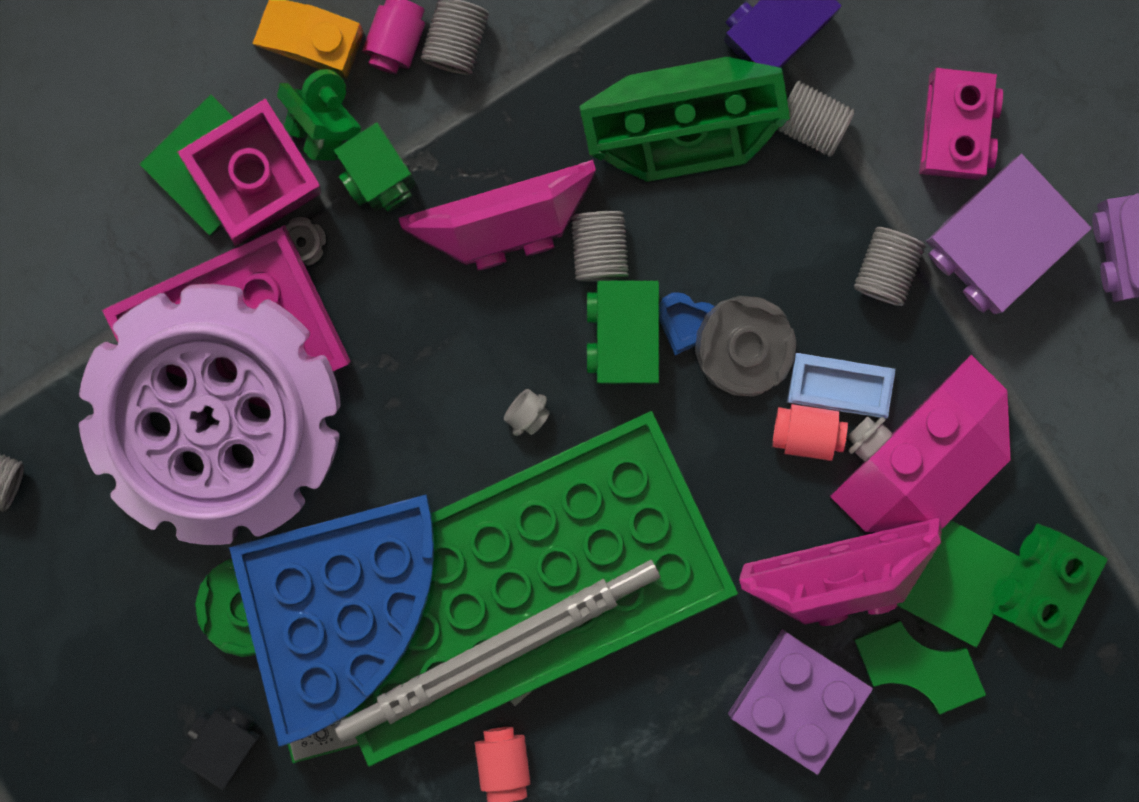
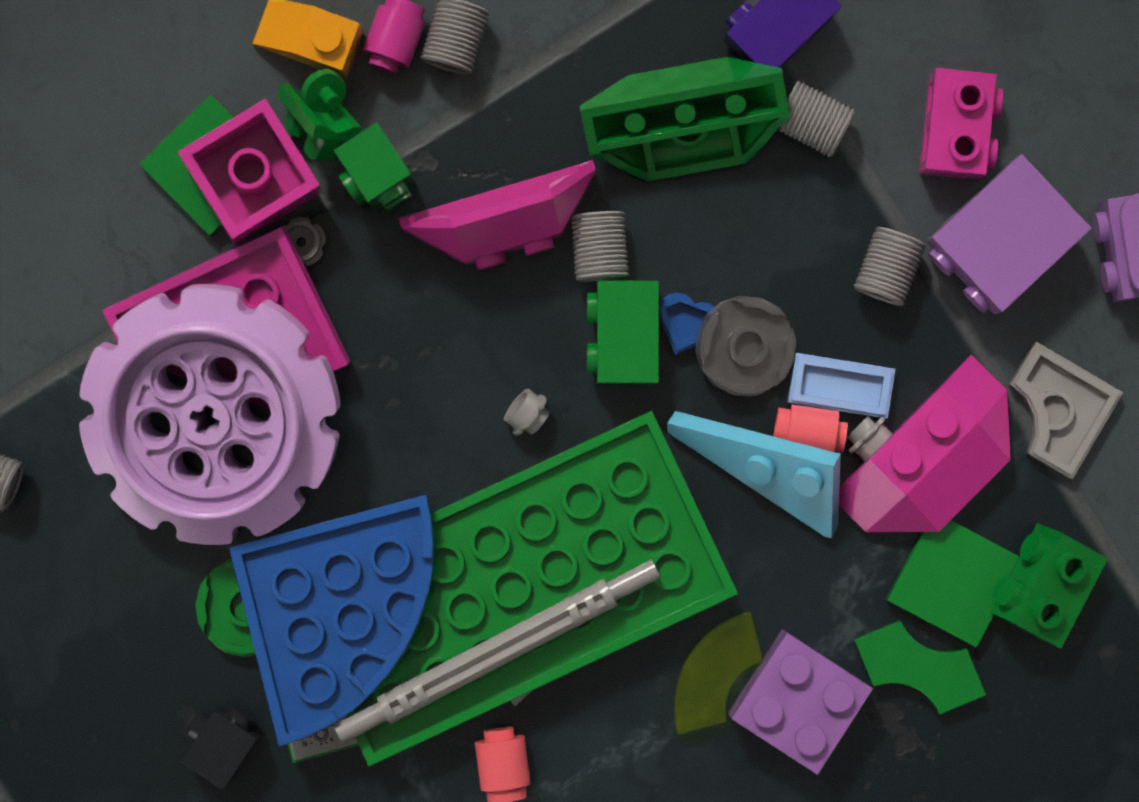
(712, 670): none -> clear neon green tile
(783, 471): none -> medium azure wing
(845, 575): dark pink wedge -> none
(1065, 408): none -> light grey tile

